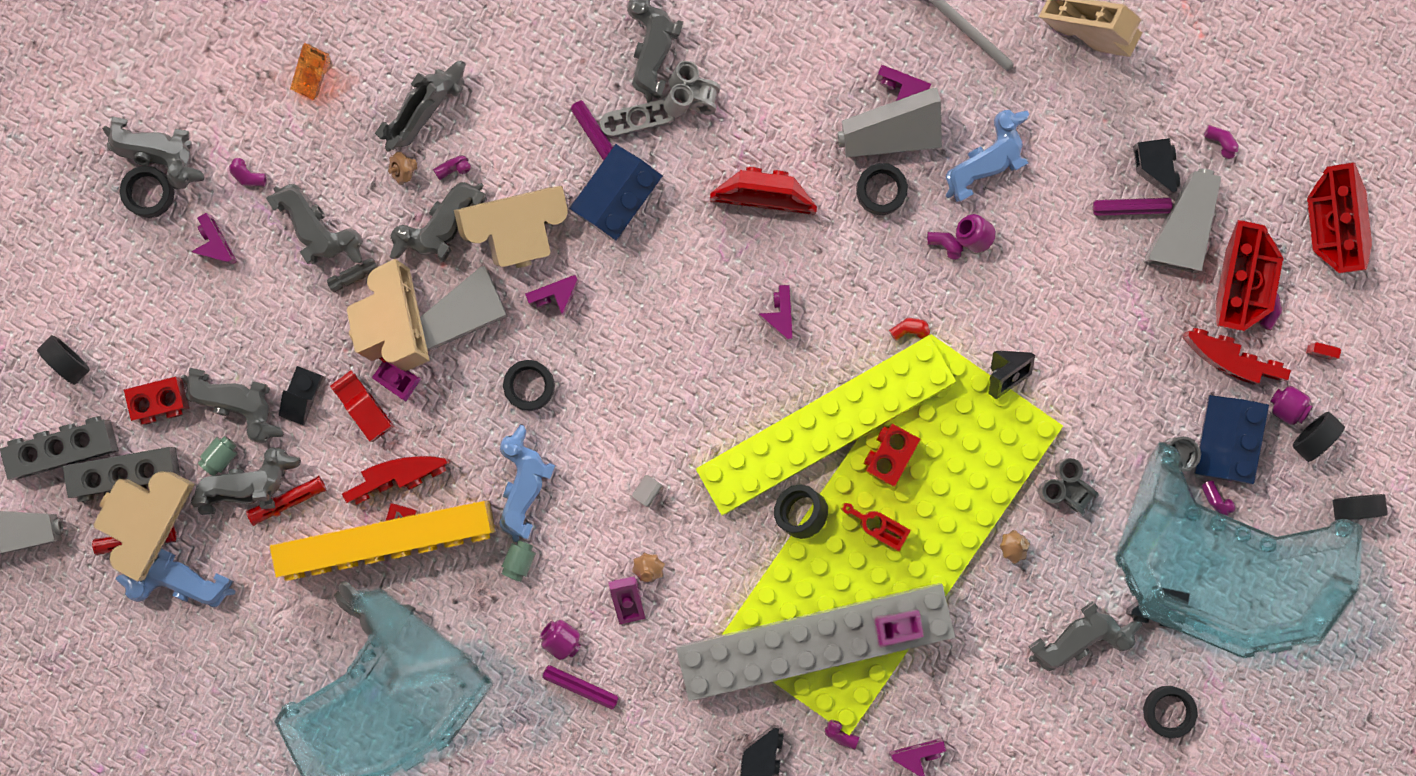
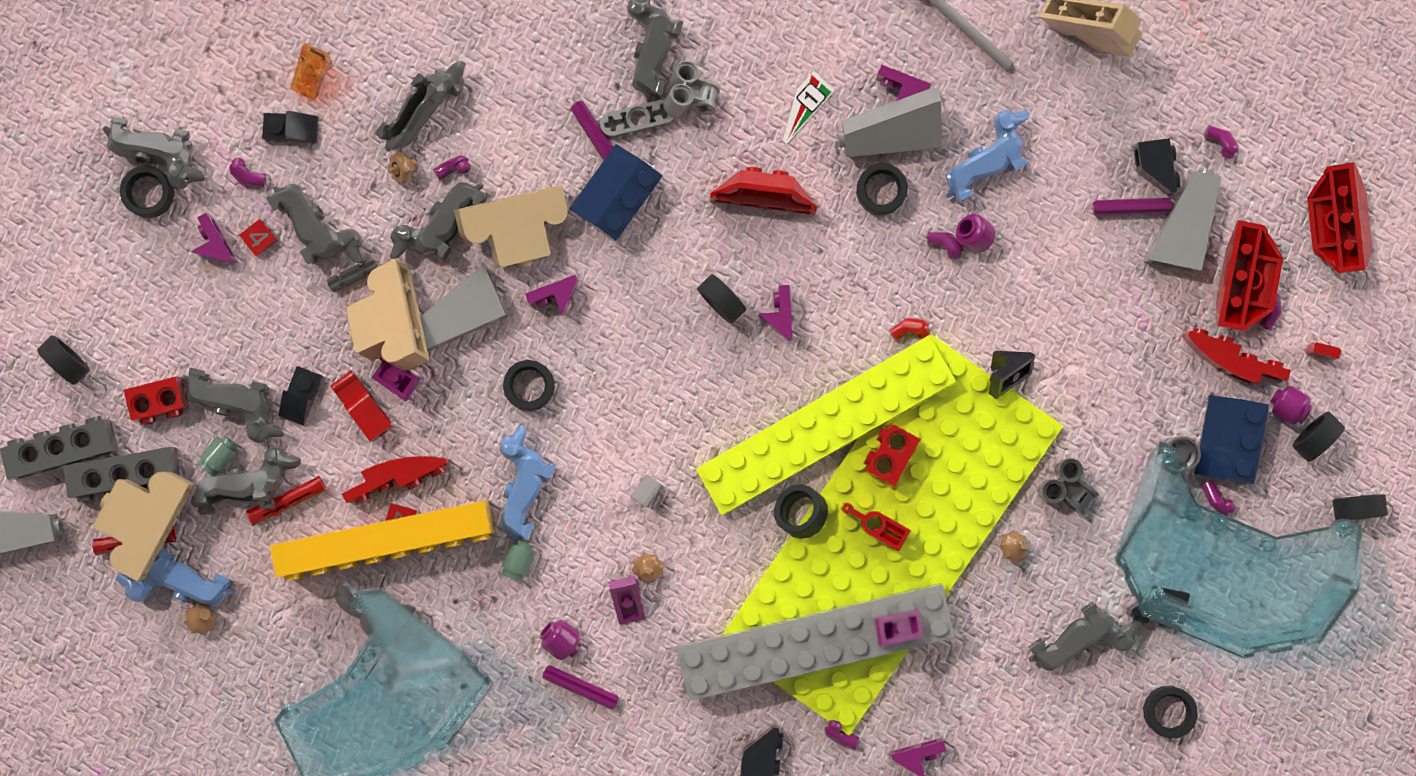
(200, 619): none -> medium nougat piece
(258, 237): none -> red tile
(290, 127): none -> black slope
(721, 298): none -> black tyre
(807, 101): none -> sticker

